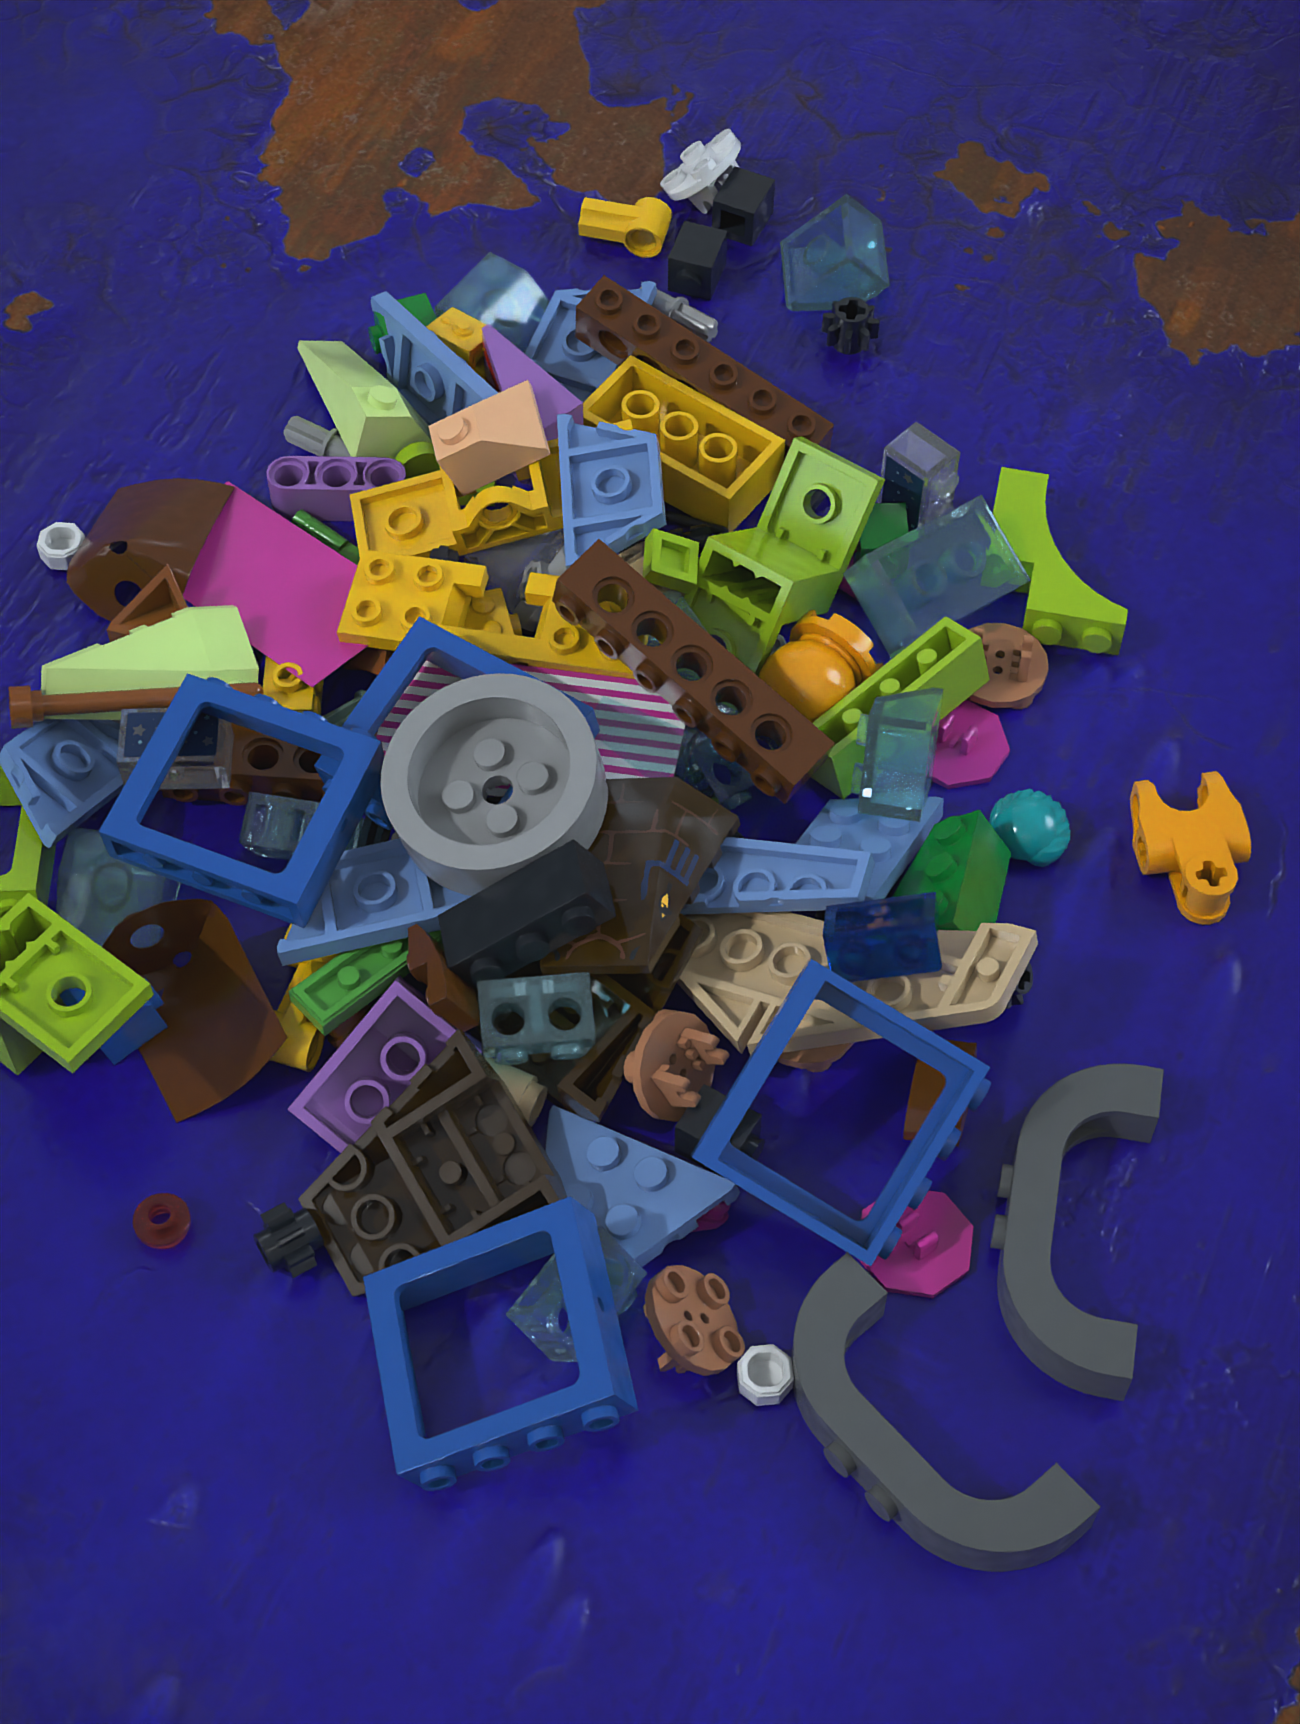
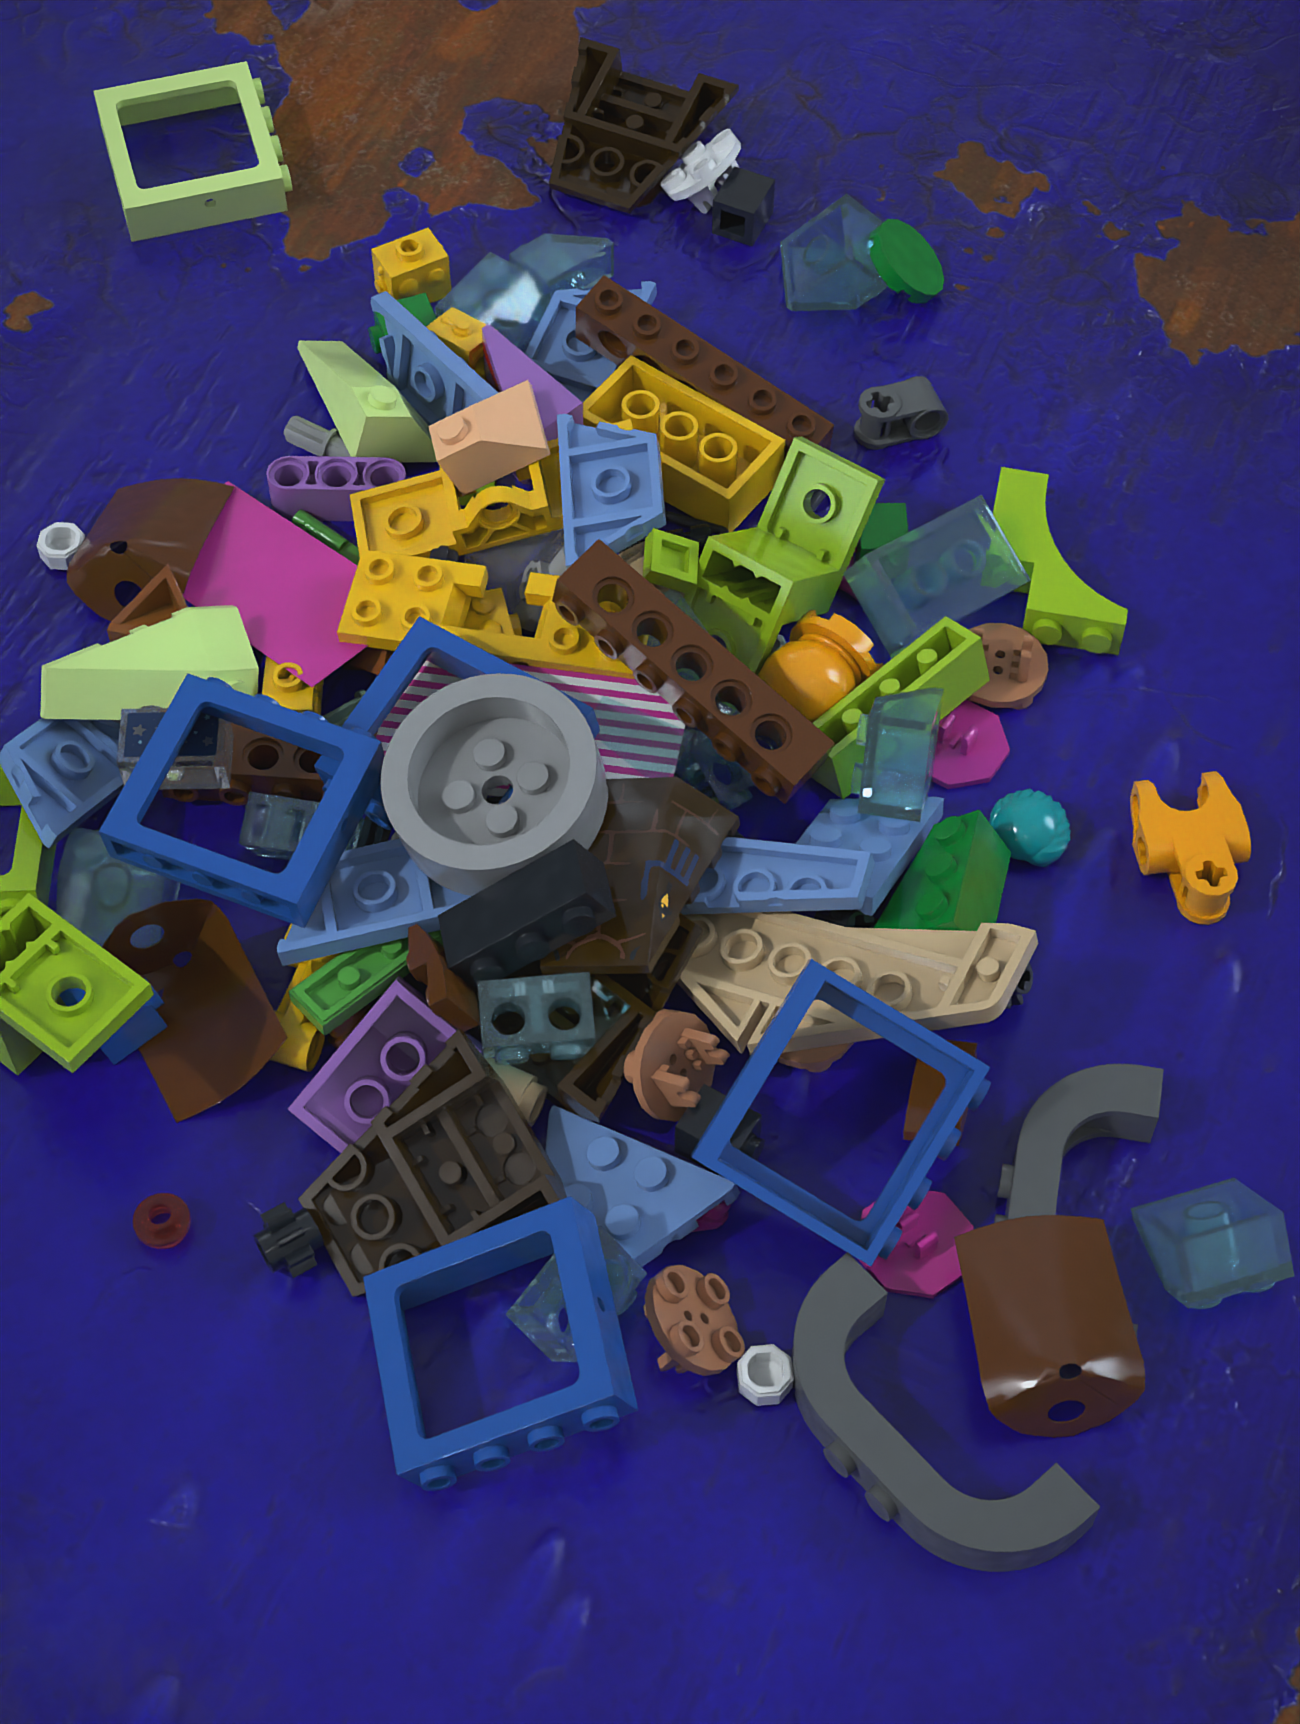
(31, 706): dark orange piece -> none
(184, 204): none -> yellowish green piece
(412, 267): none -> yellow head
(418, 459): lime tile -> none
(565, 261): none -> clear light blue slope
(626, 128): none -> dark brown wedge
(638, 226): yellow piece -> none
(685, 315): light grey axle -> none
(697, 260): black brick -> none
(850, 325): black gear -> none
(883, 937): clear blue bracket -> none
(903, 410): none -> dark grey piece
(906, 261): none -> green tile
(921, 473): clear brick -> none
(1044, 1299): none -> reddish brown piece
(1215, 1242): none -> clear light blue slope

